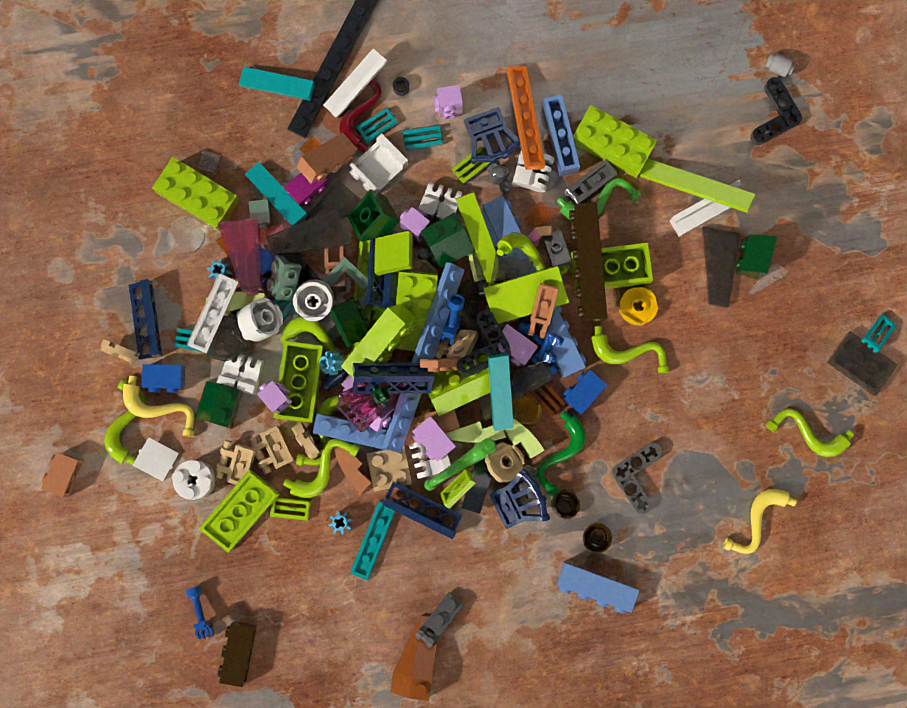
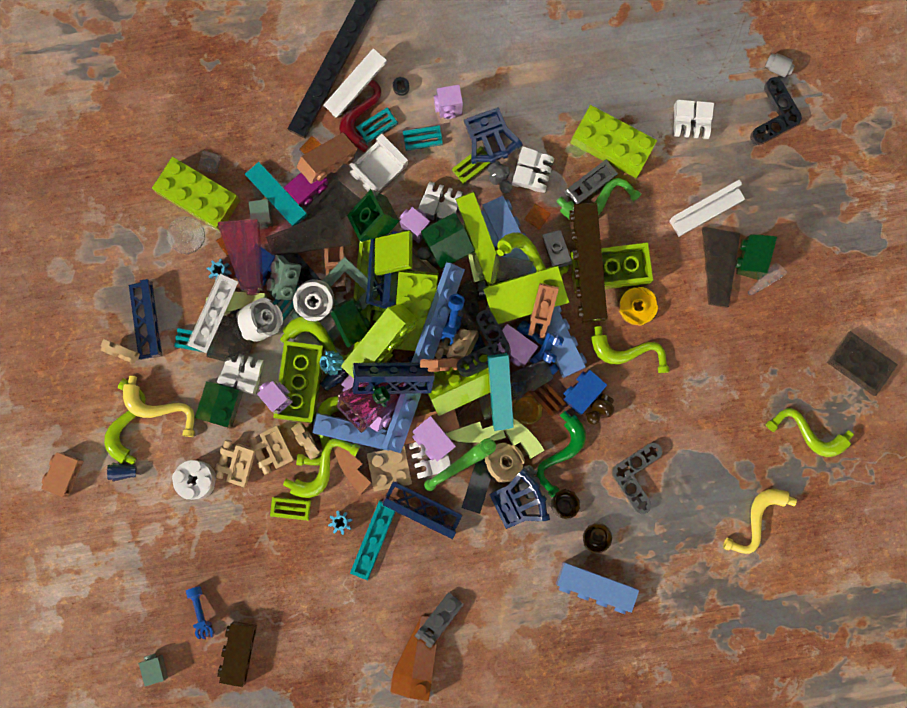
(120, 471): none -> dark blue cone
(153, 669): none -> sand green brick
(155, 459): white piece -> none
(163, 377): blue brick -> none
(239, 510): lime tile -> none
(277, 83): teal tile -> none
(457, 488): lime tile -> none
(526, 118): orange plate -> none
(537, 232): arm -> none
(560, 135): medium blue brick -> none
(600, 407): none -> dark brown animal
(697, 185): lime tile -> none
(700, 114): none -> white legs
(871, 342): teal tile -> none

